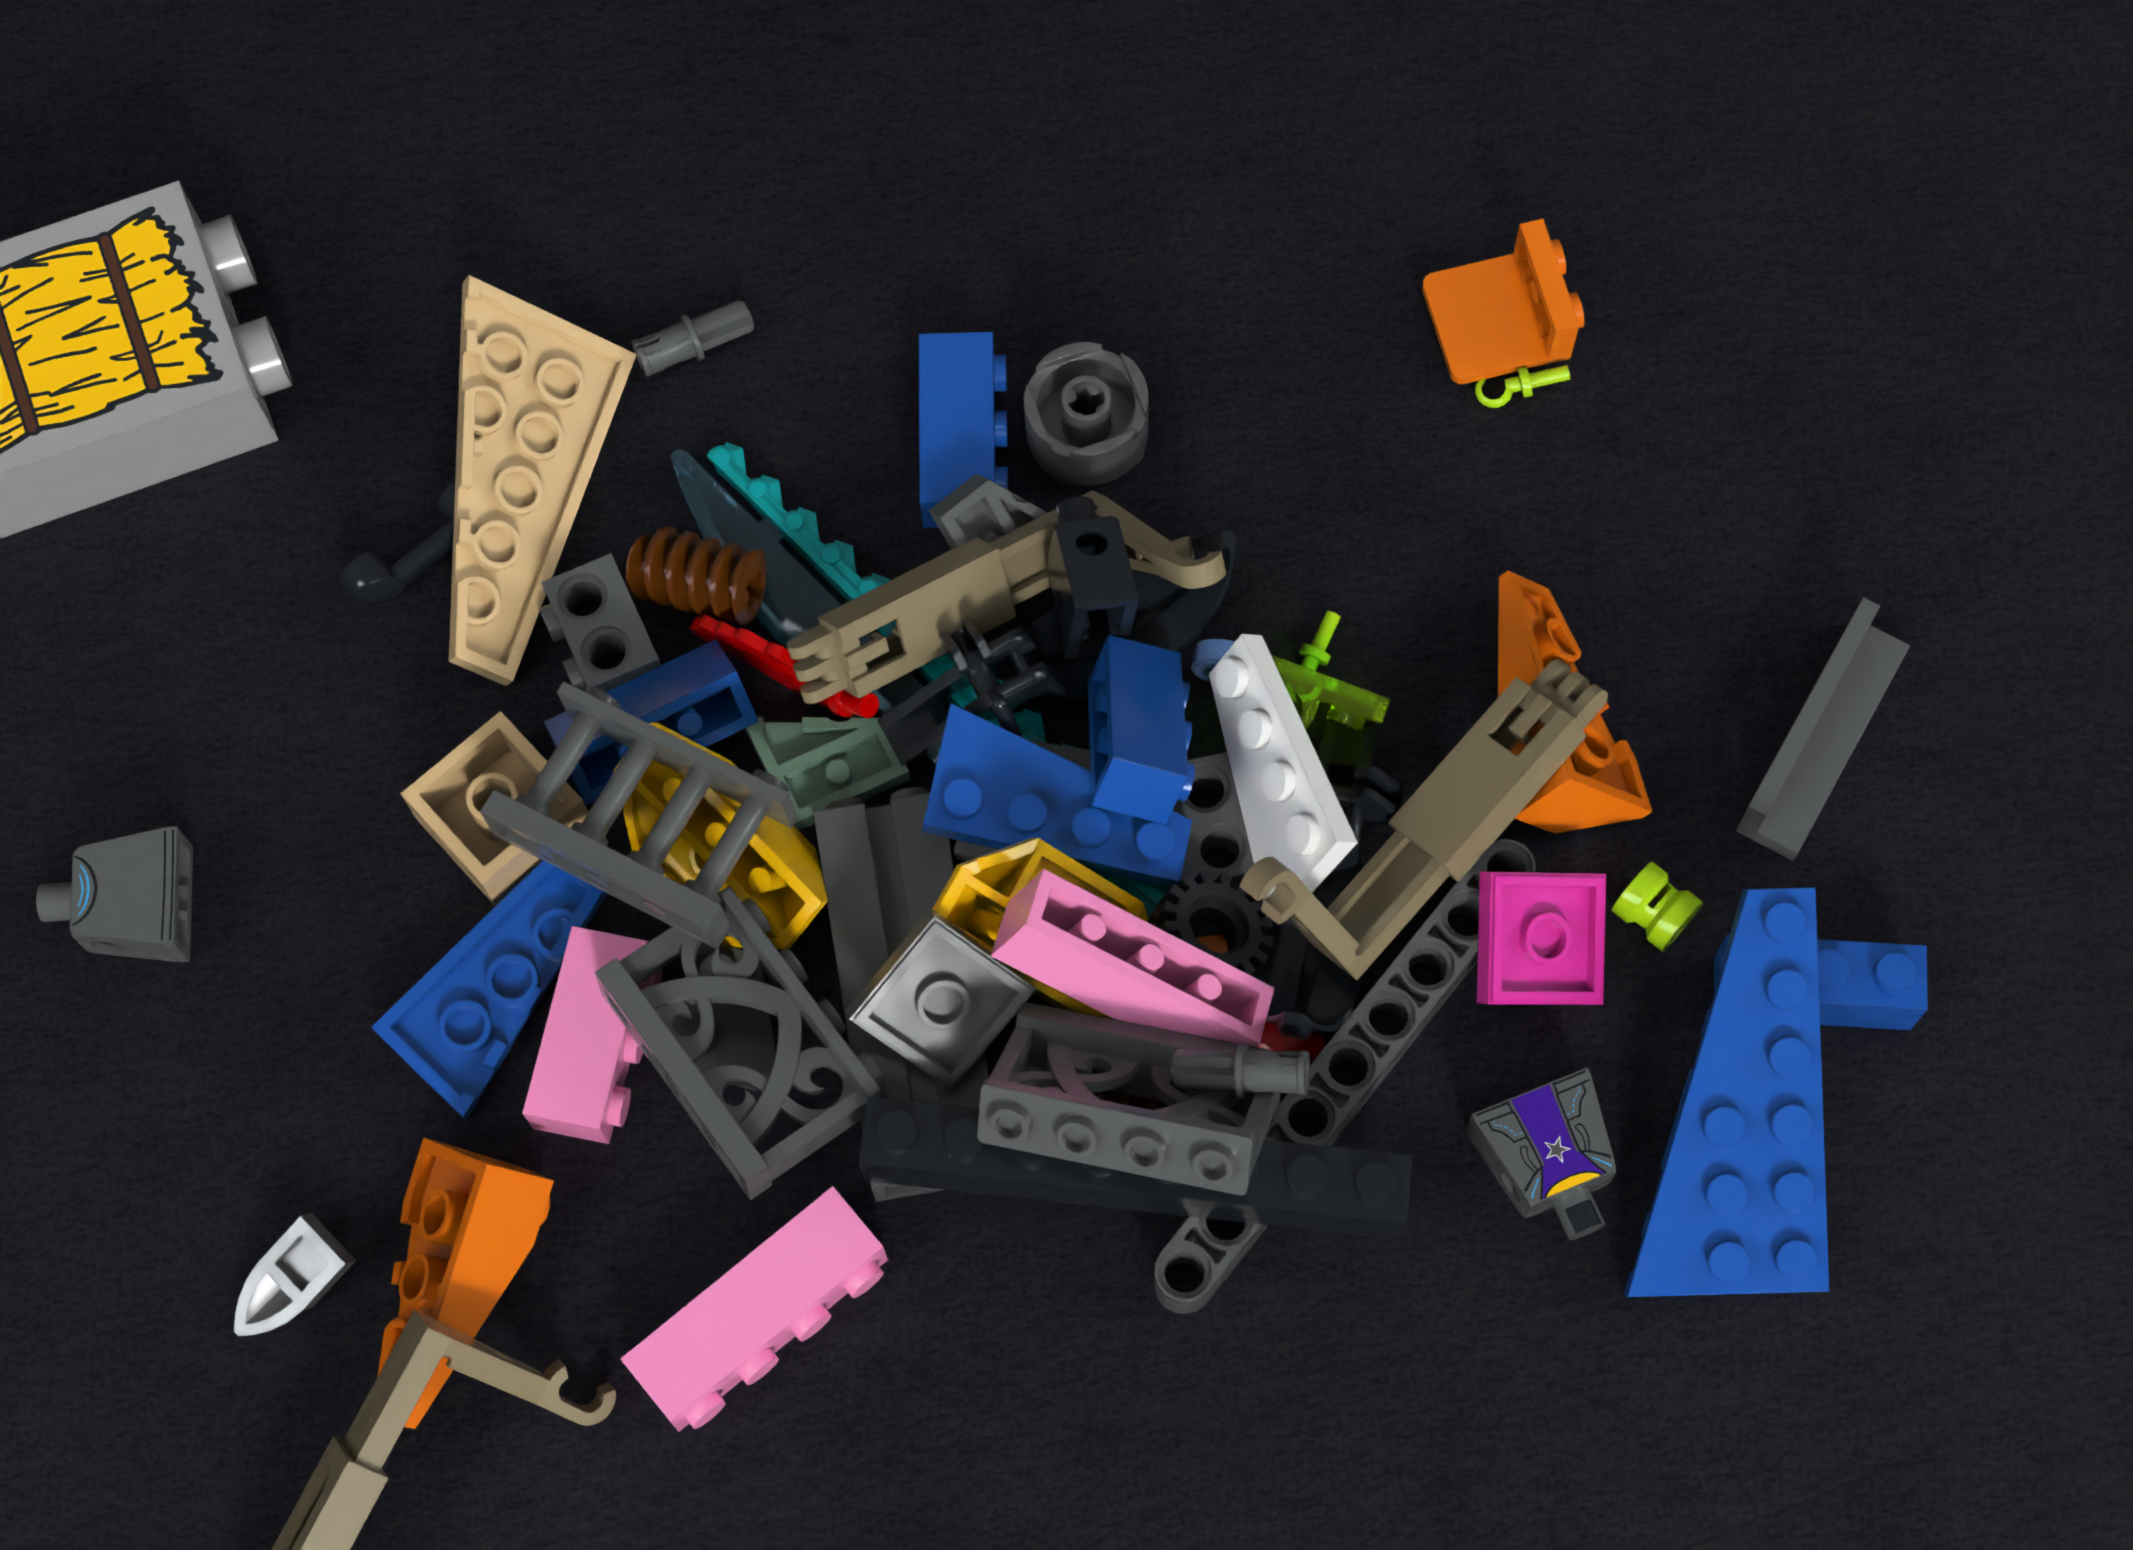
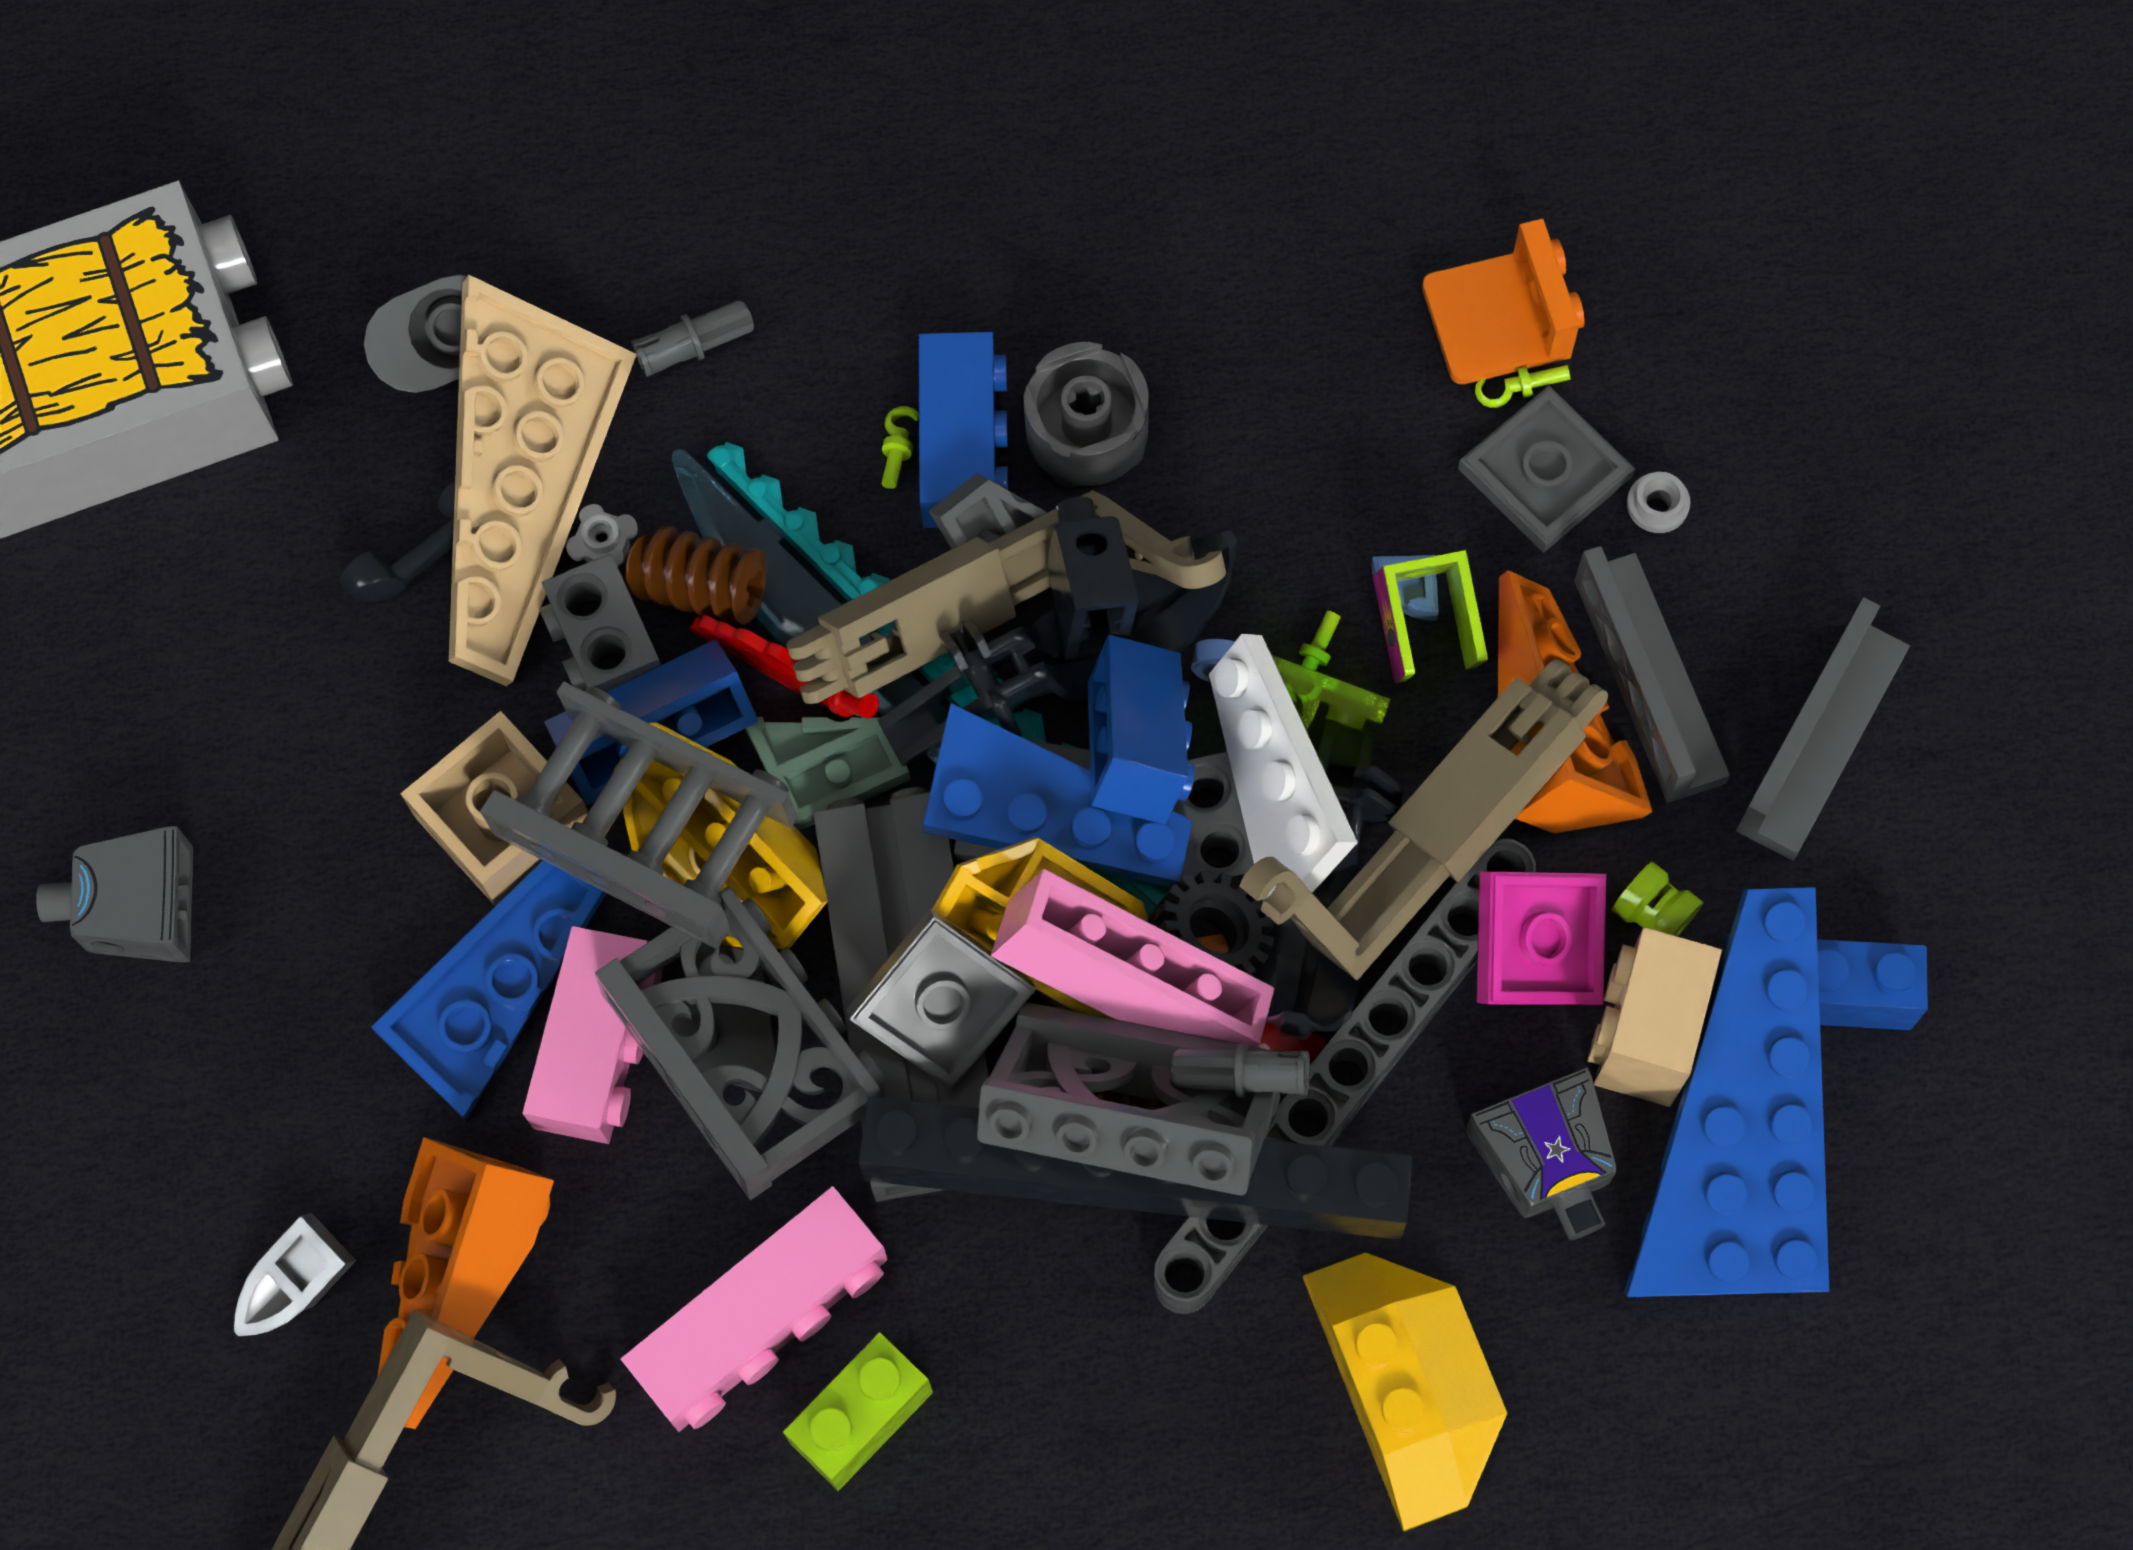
(417, 337): none -> dark grey piece
(594, 522): none -> light grey plate
(858, 1411): none -> lime brick
(896, 446): none -> lime hand
(1411, 1381): none -> yellow wedge
(1417, 595): none -> medium blue tile
(1463, 603): none -> lime piece
(1546, 468): none -> dark grey tile
(1650, 675): none -> dark grey fence
(1657, 1016): none -> tan brick
(1663, 487): none -> light grey plate

